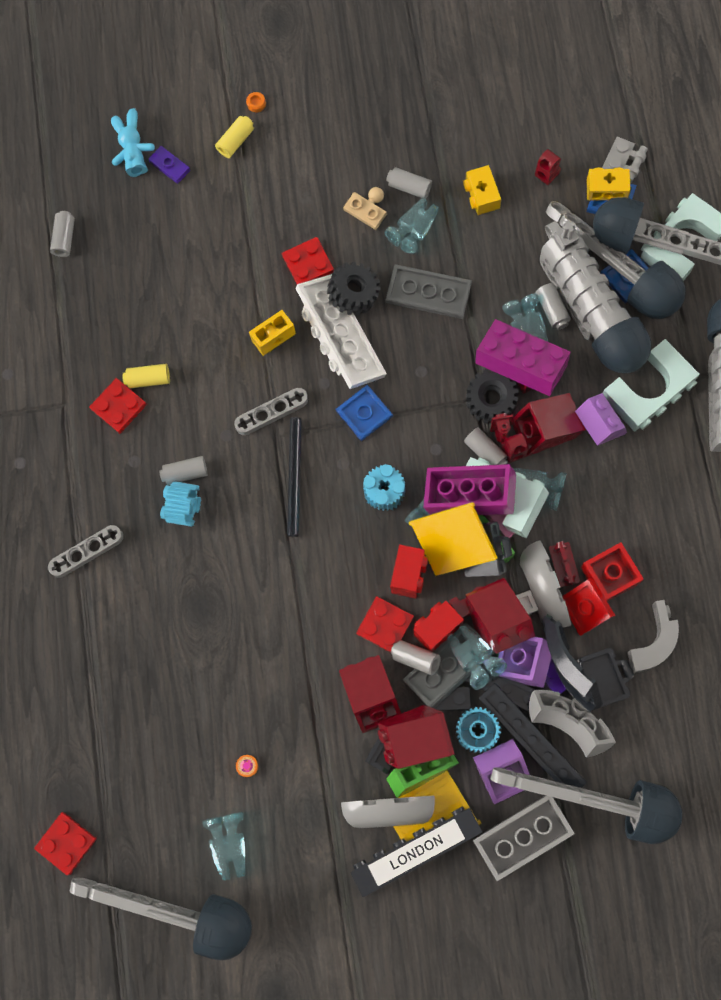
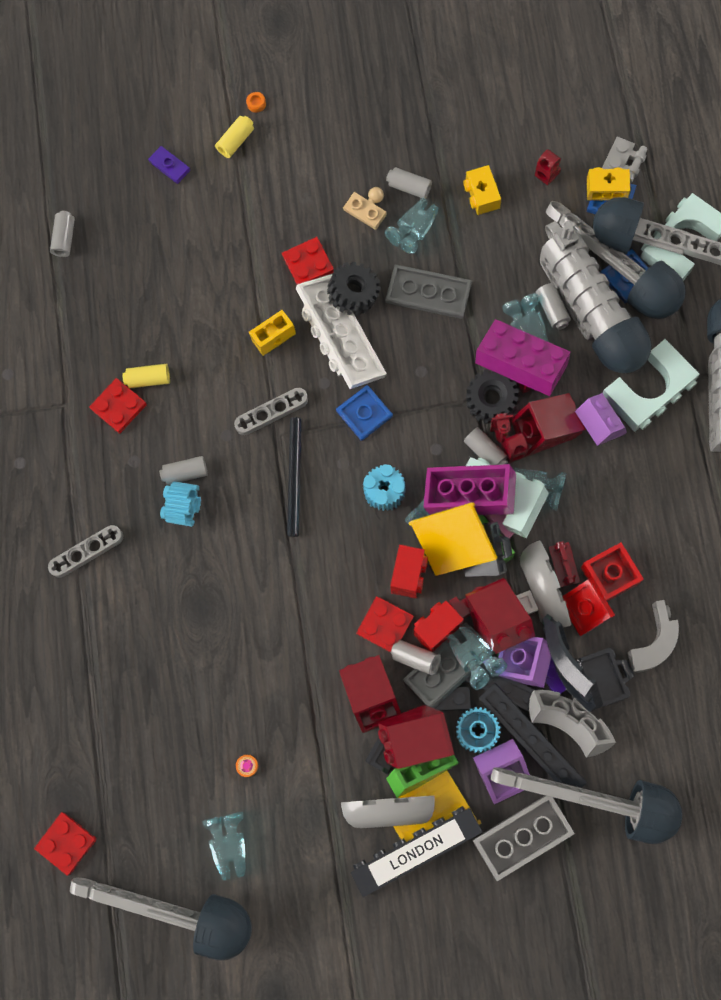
(130, 140): medium azure animal -> none

